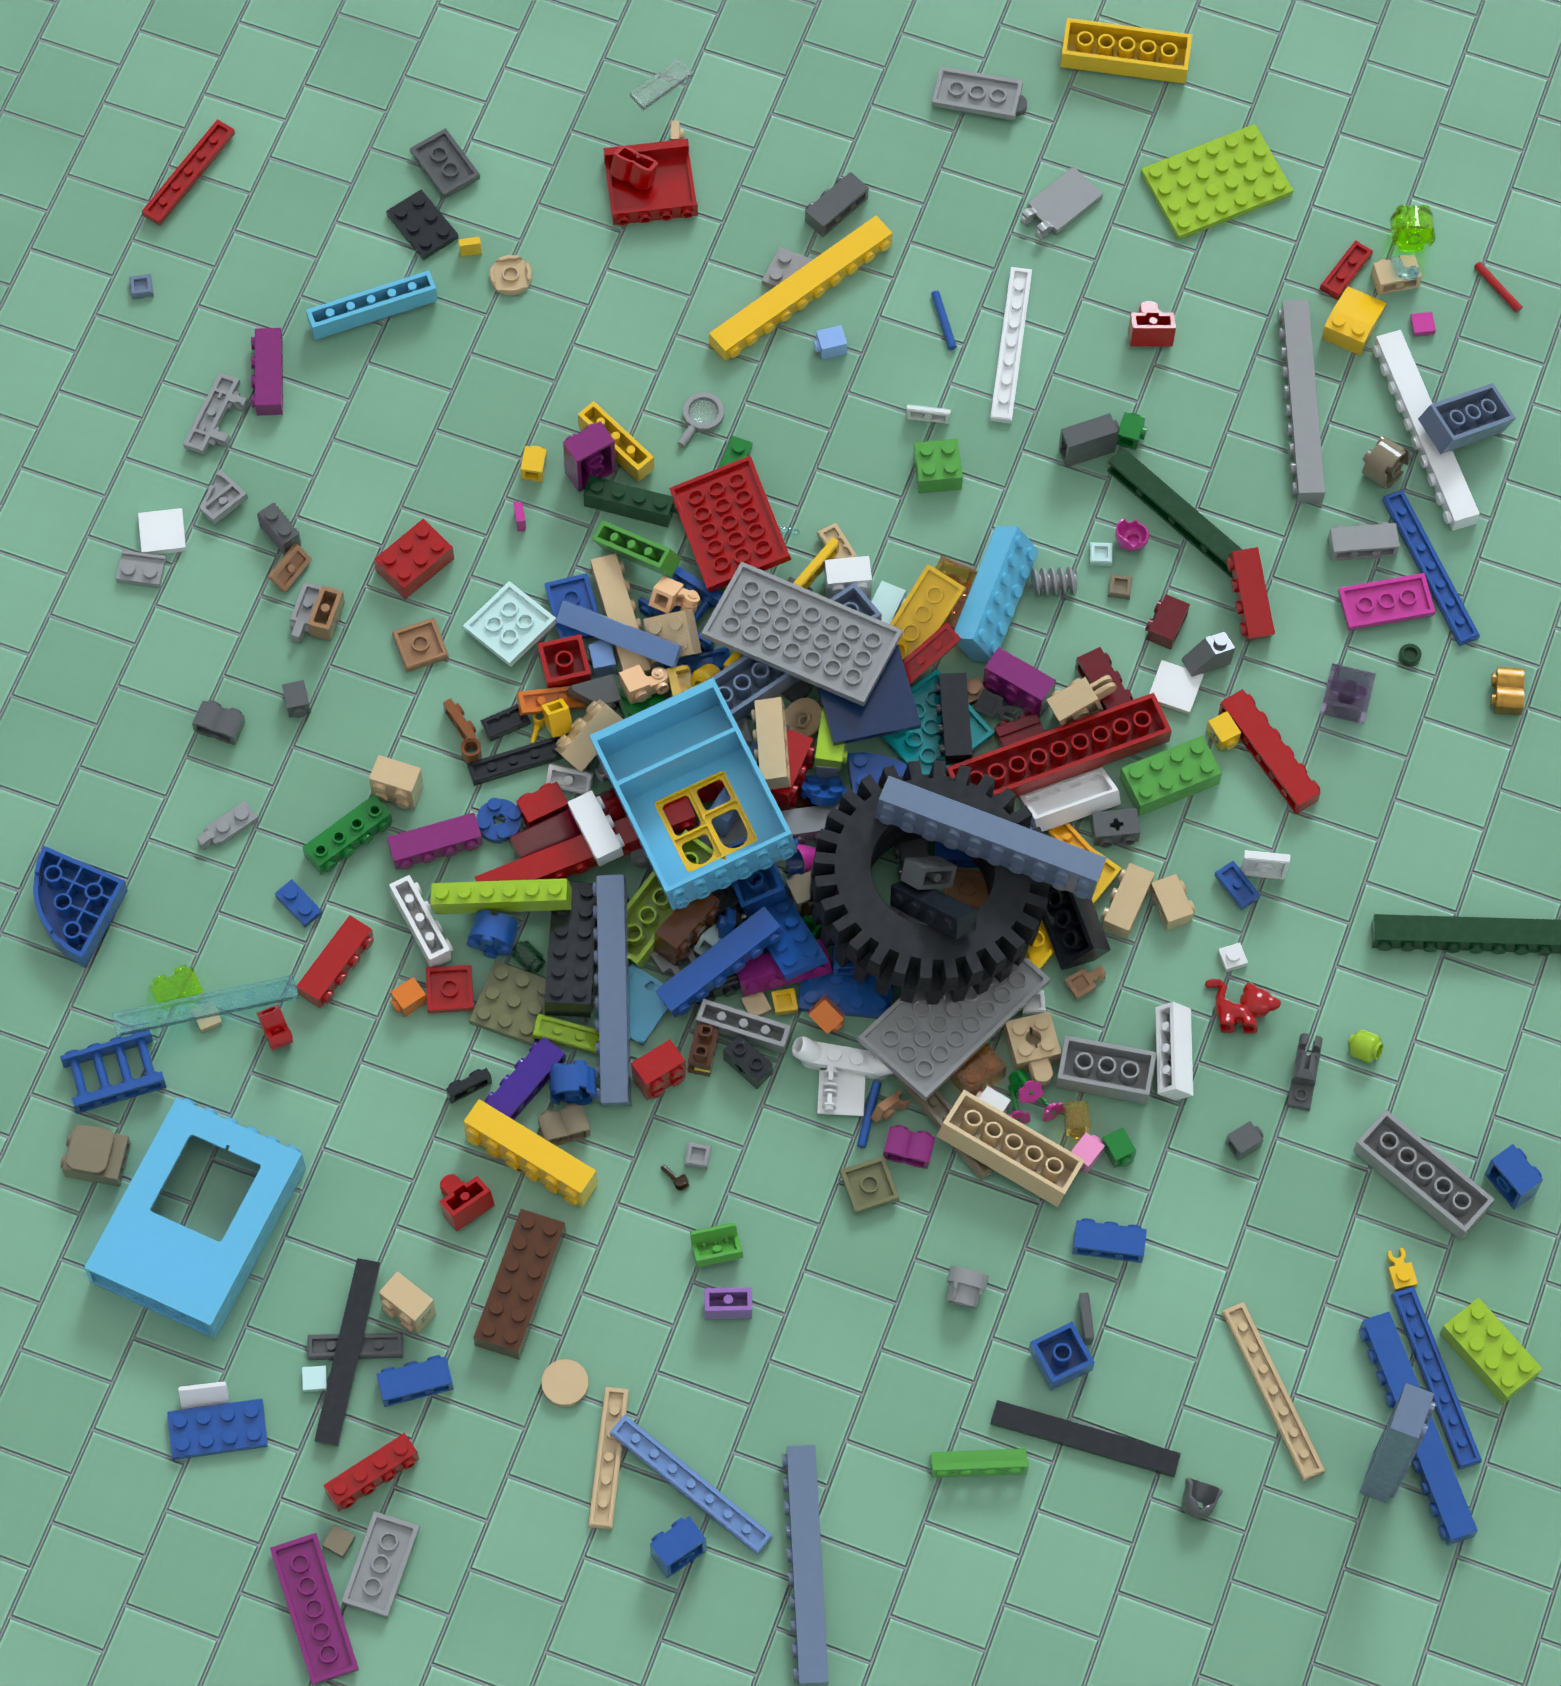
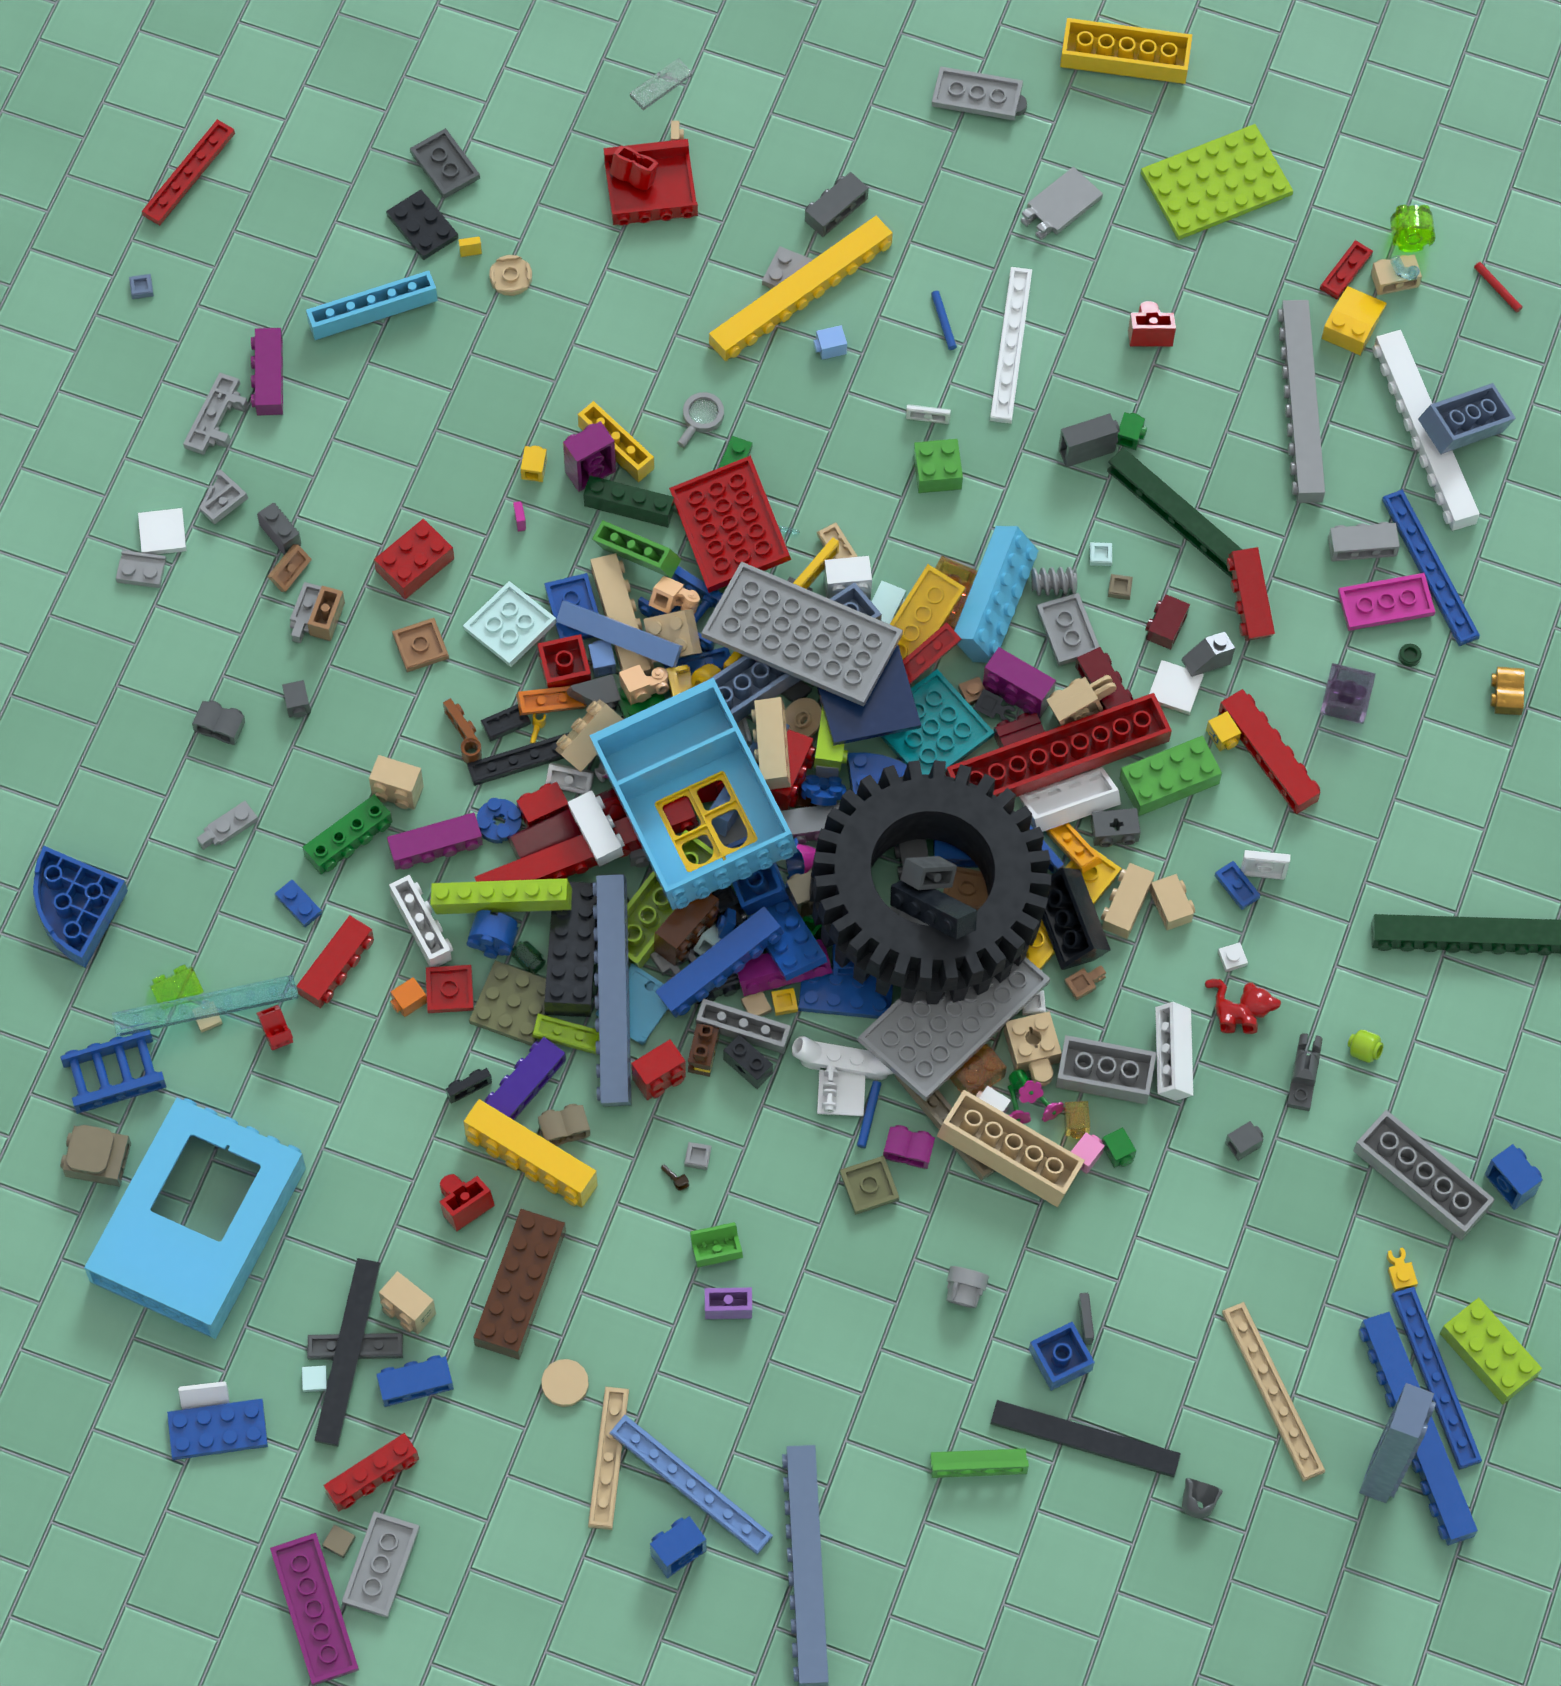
(557, 718): yellow brick -> none
(572, 1083): blue brick -> none
(827, 1014): orange brick -> none
(887, 1107): medium nougat plate -> none
(954, 718): black brick -> none
(989, 838): sand blue brick -> none
(1067, 628): none -> light grey plate
(1109, 1240): blue brick -> none
(1131, 535): dark pink hair -> none
(1385, 462): dark tan brick -> none
(1422, 324): dark pink tile -> none

